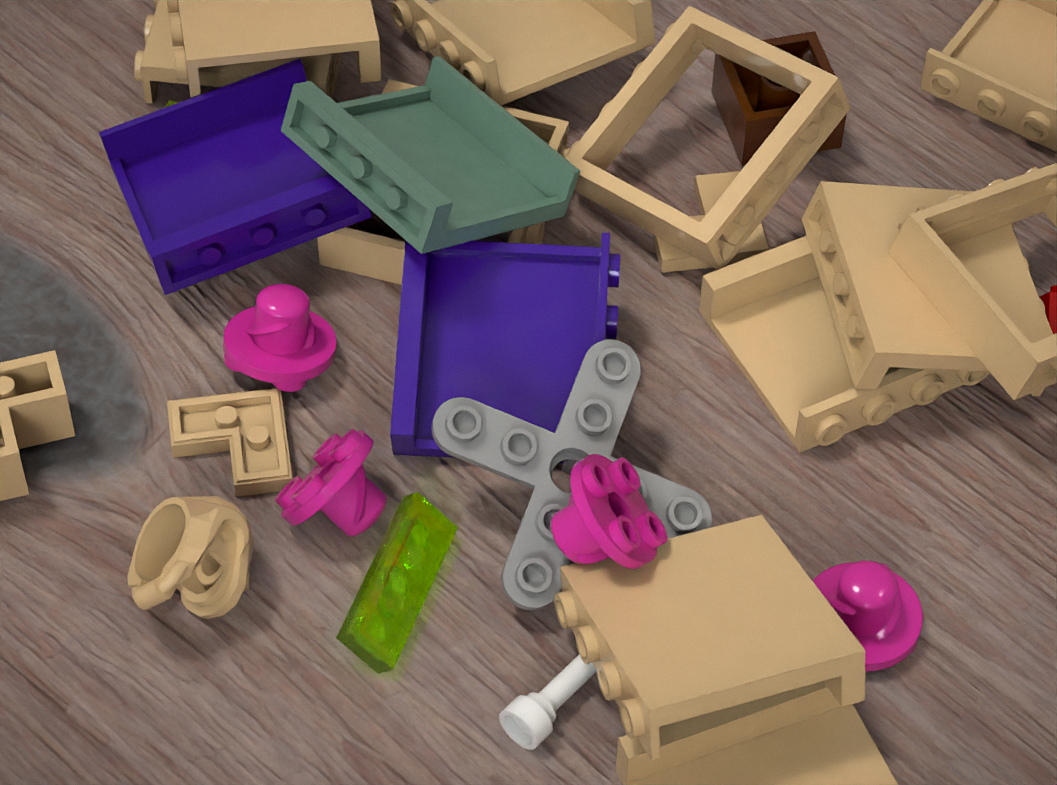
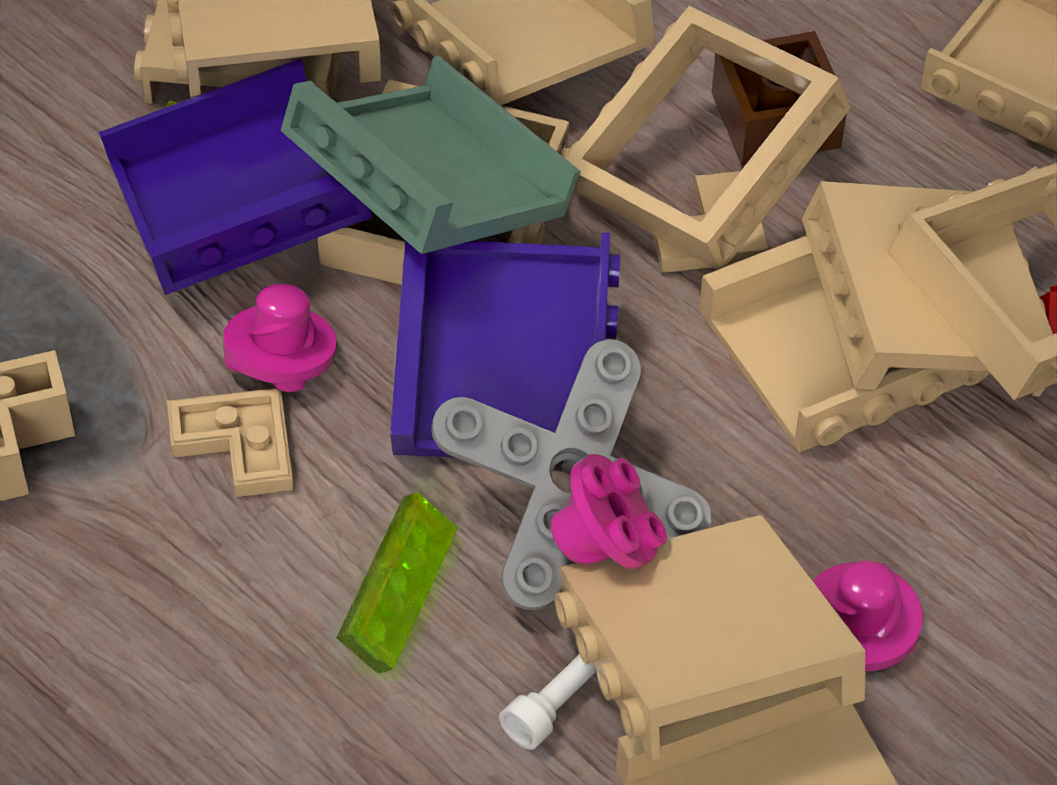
(192, 546): tan helmet -> none
(336, 487): dark pink plate -> none

